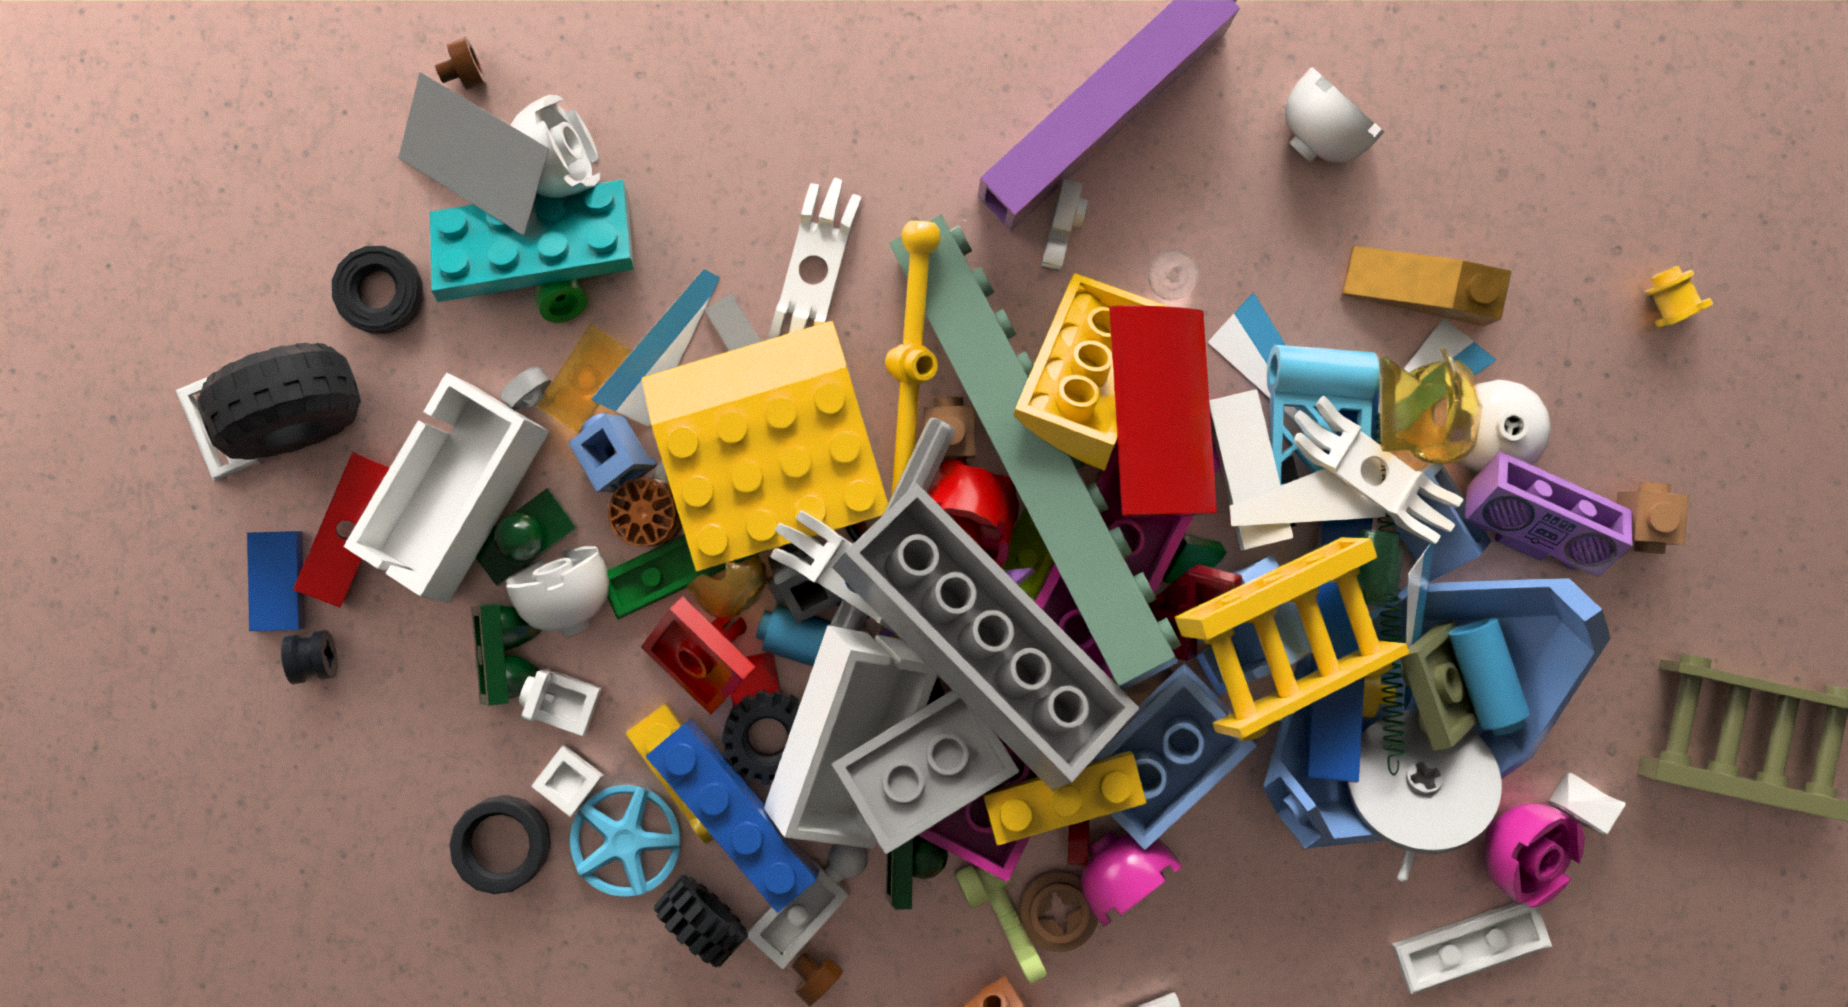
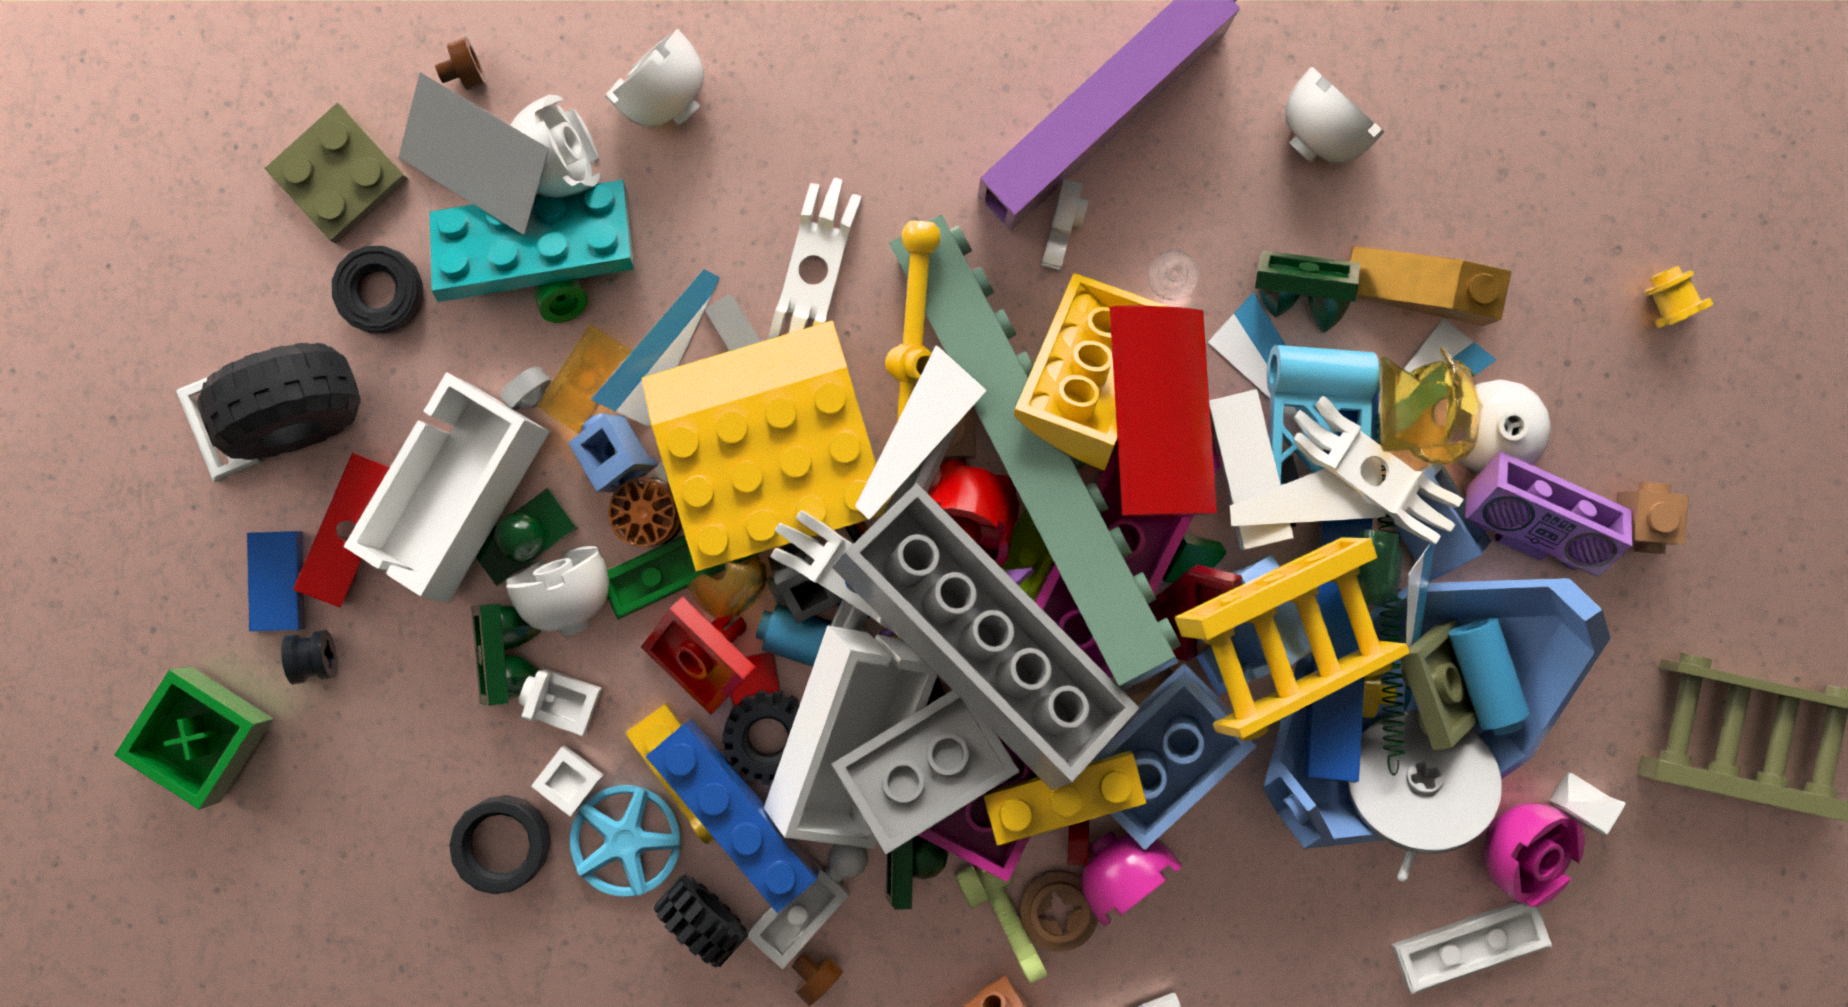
(193, 737): none -> green brick
(336, 173): none -> olive plate
(661, 84): none -> white cylinder
(934, 408): none -> white sticker
(1325, 281): none -> dark green tile

